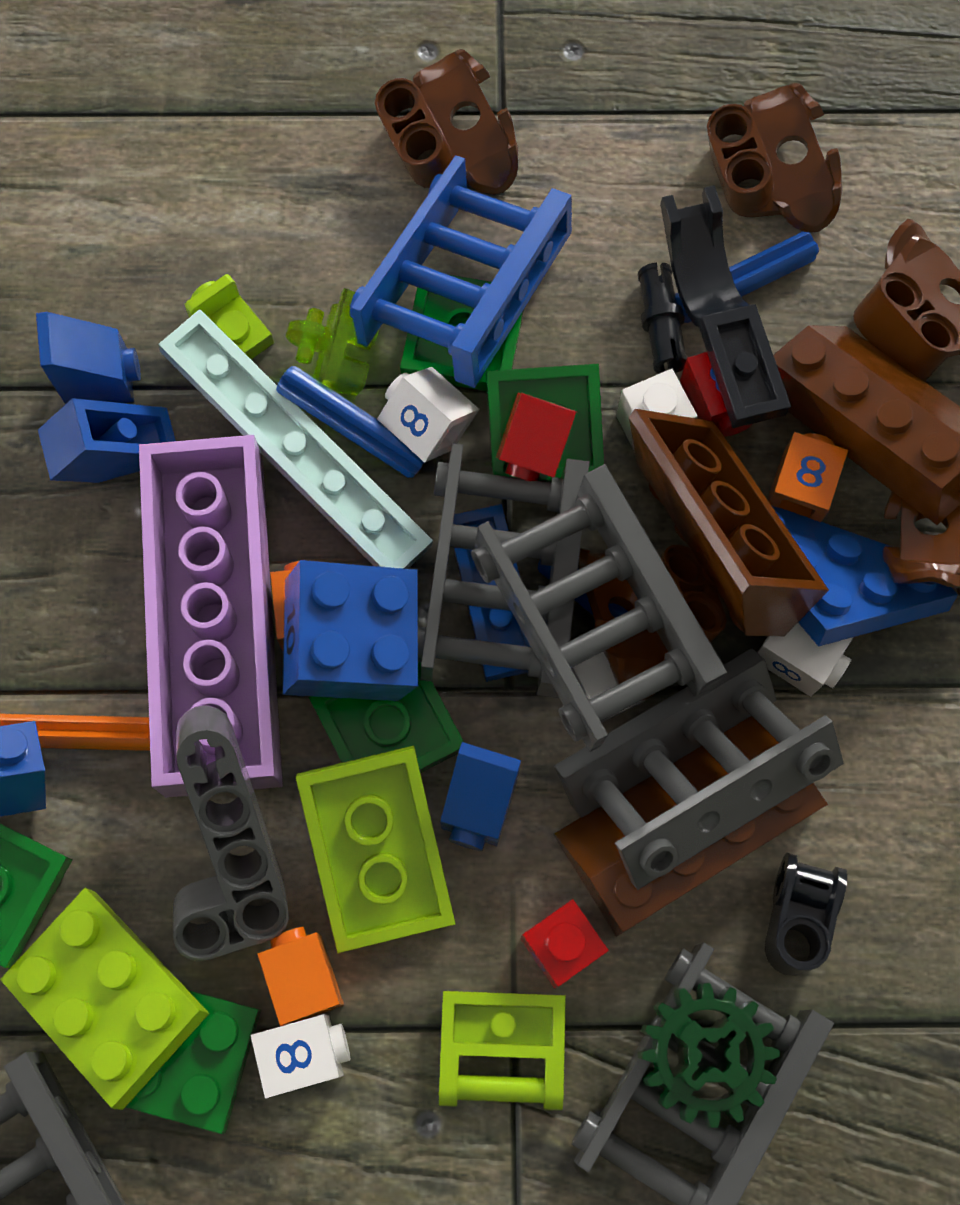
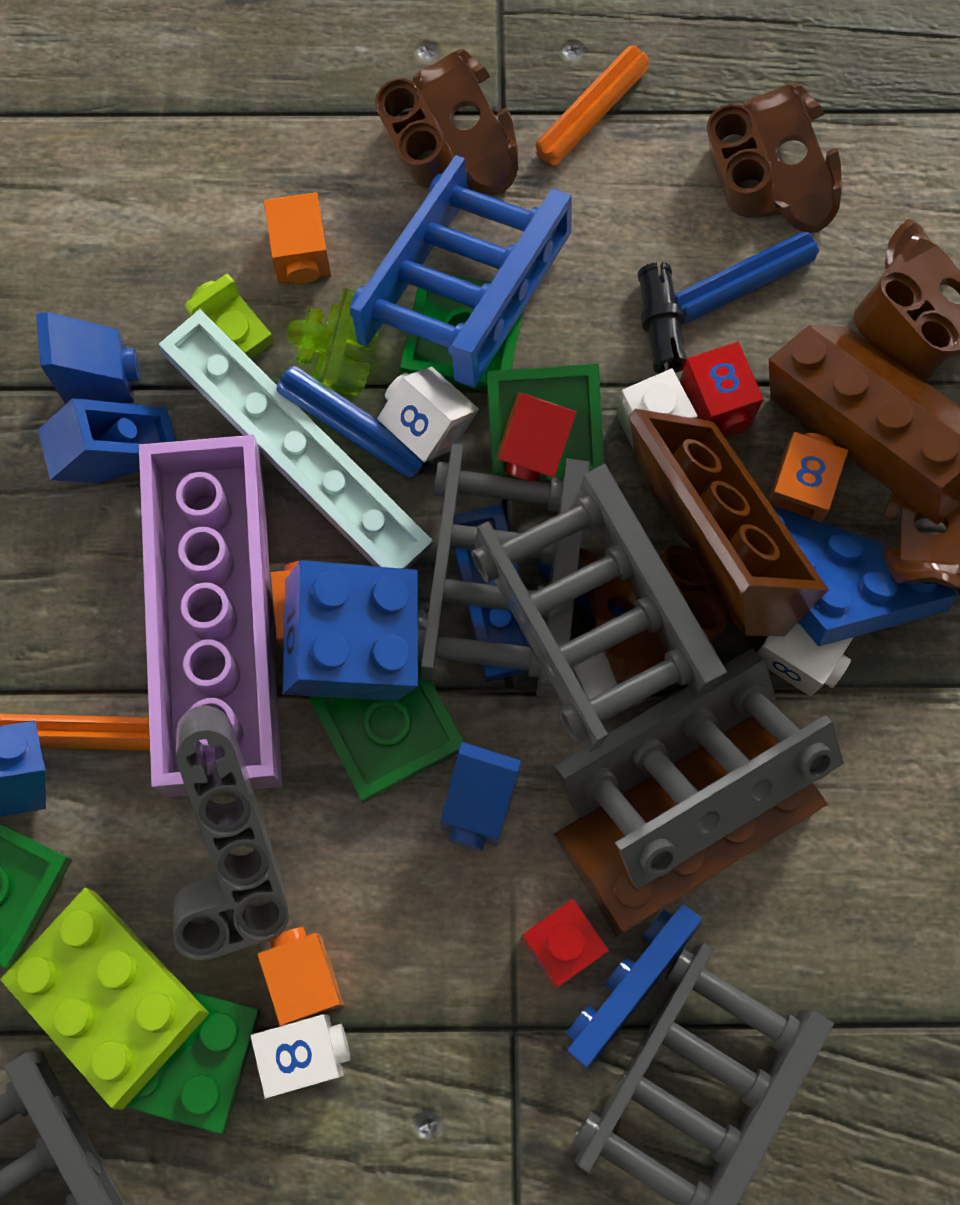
(297, 238): none -> orange brick
(375, 849): lime plate -> none
(502, 1028): lime plate -> none
(592, 105): none -> orange axle
(631, 984): none -> blue plate
(726, 322): black piece -> none
(728, 1033): dark green gear -> none
(806, 902): black piece -> none

